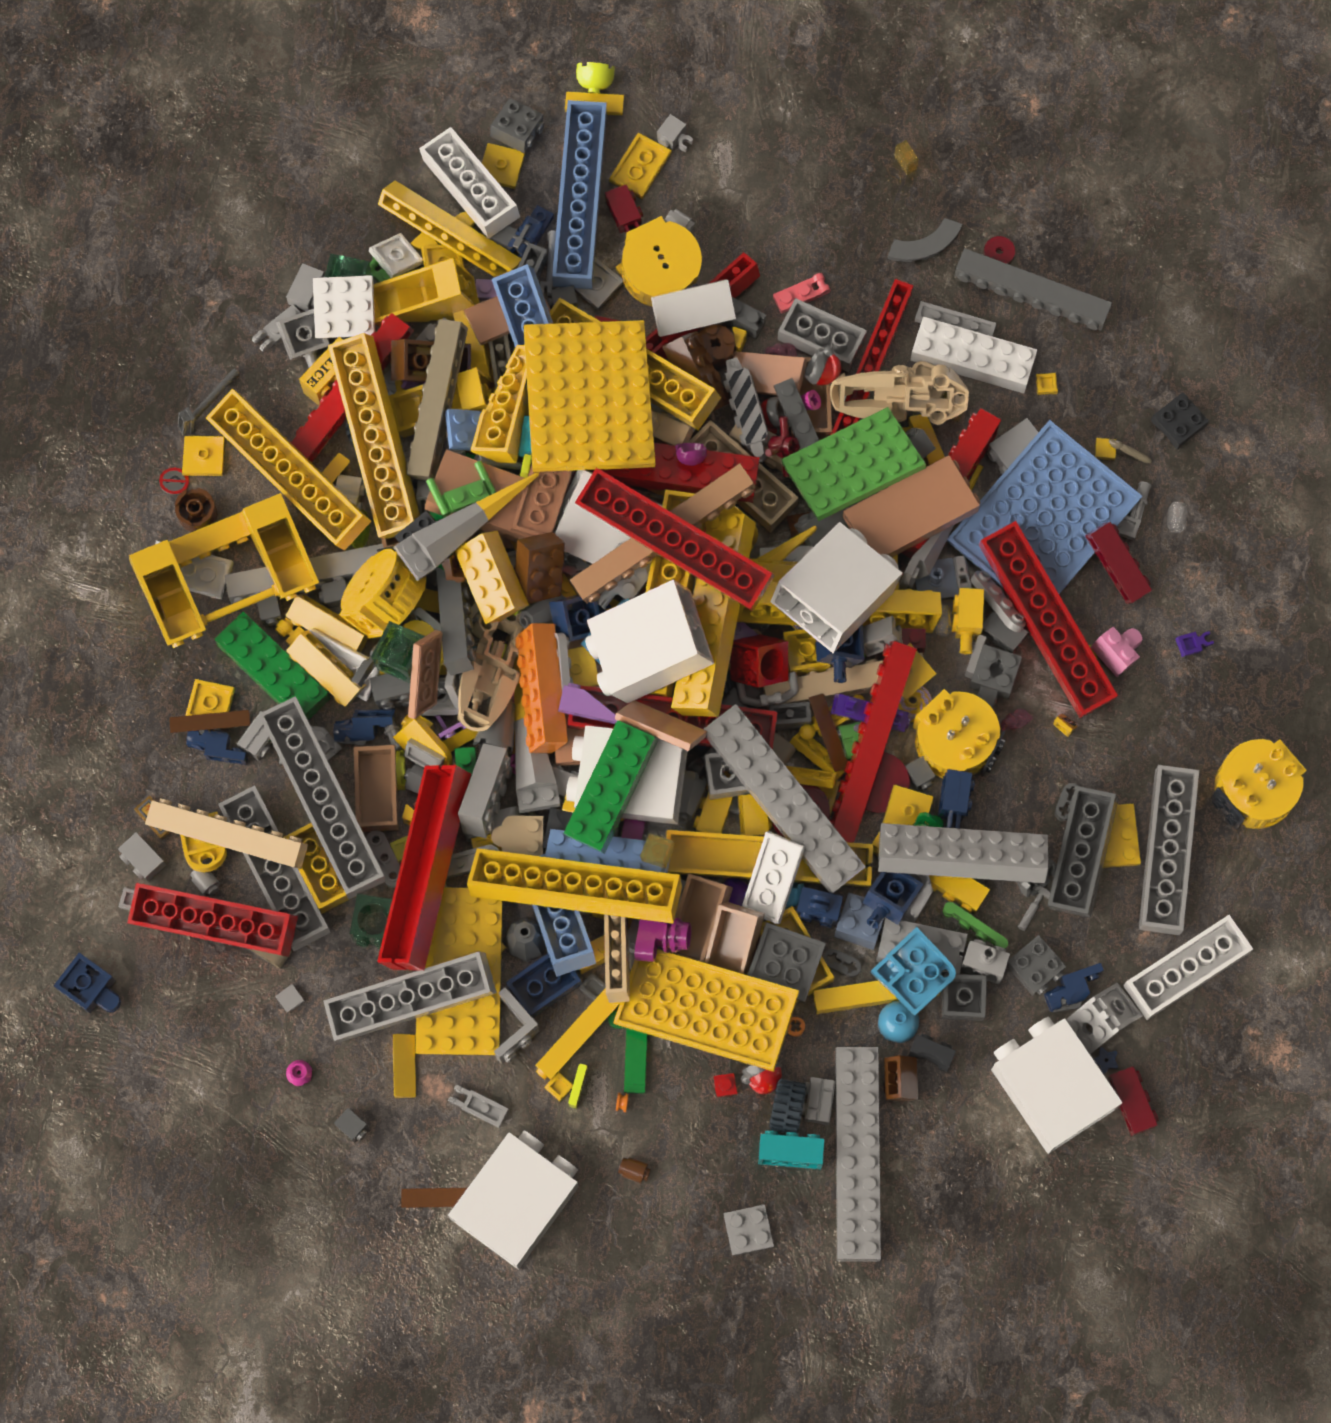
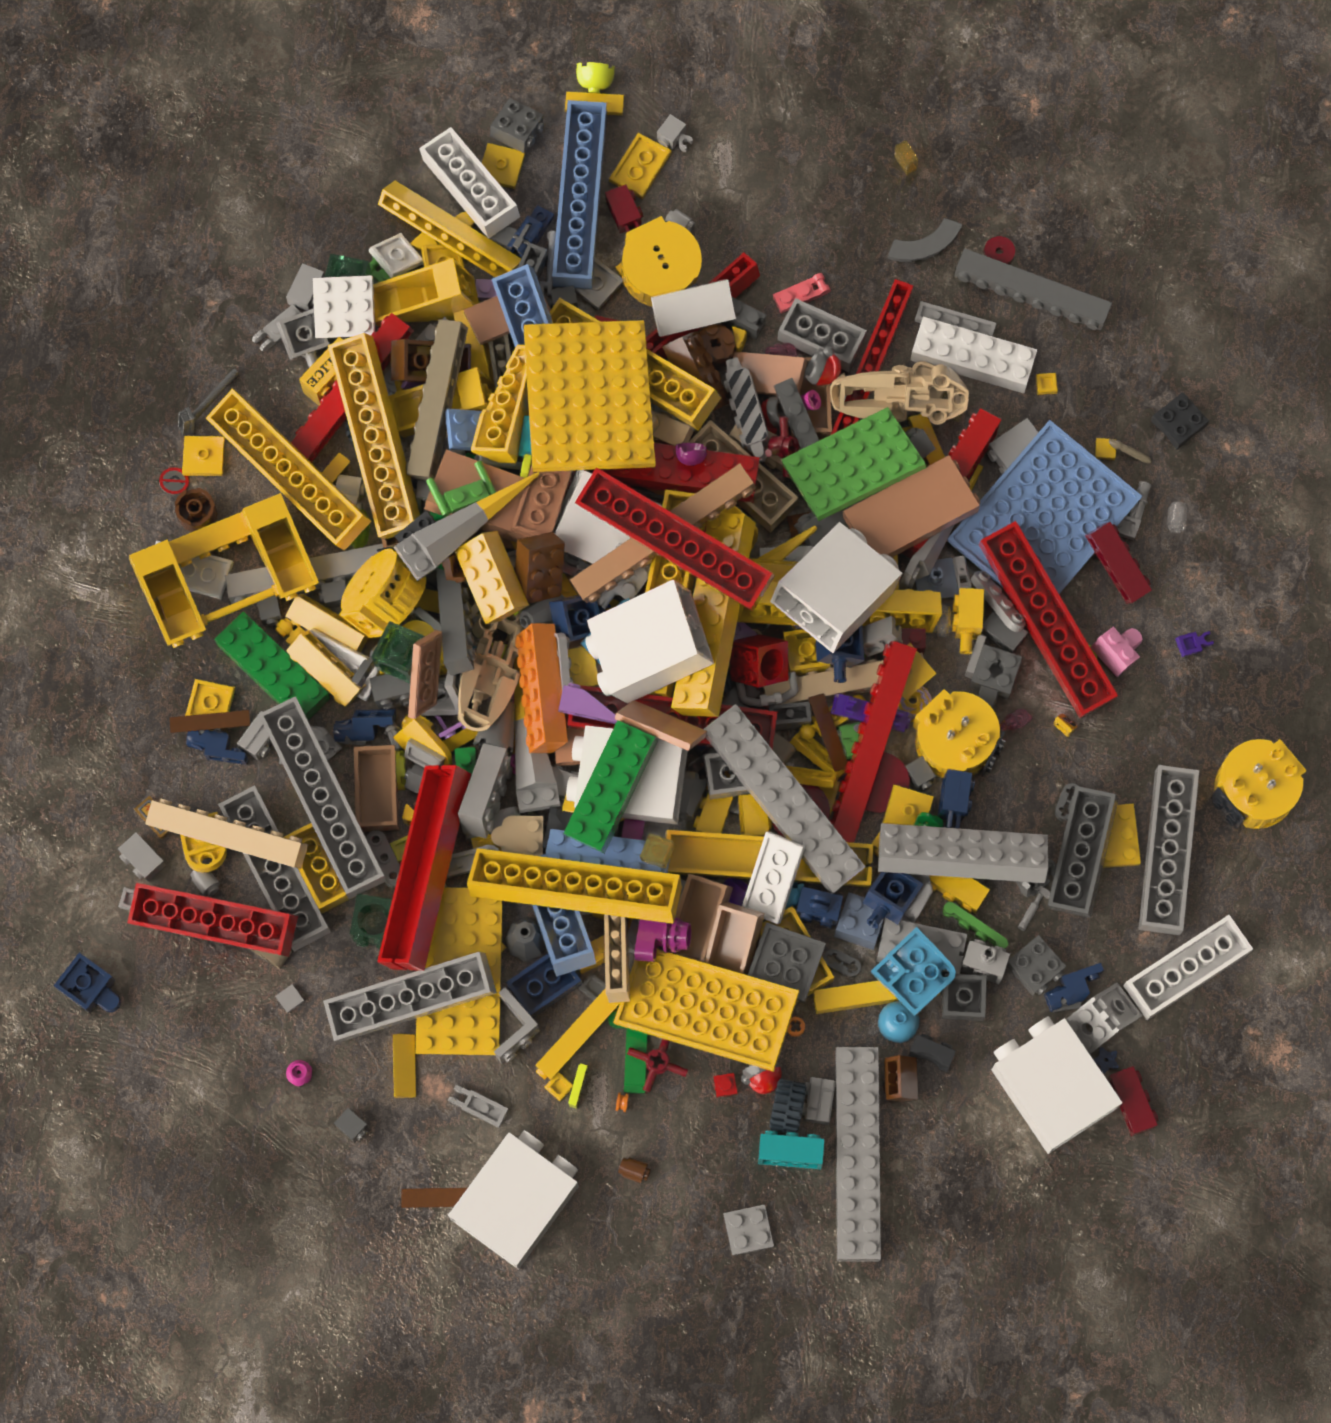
(654, 1071): none -> dark red bar

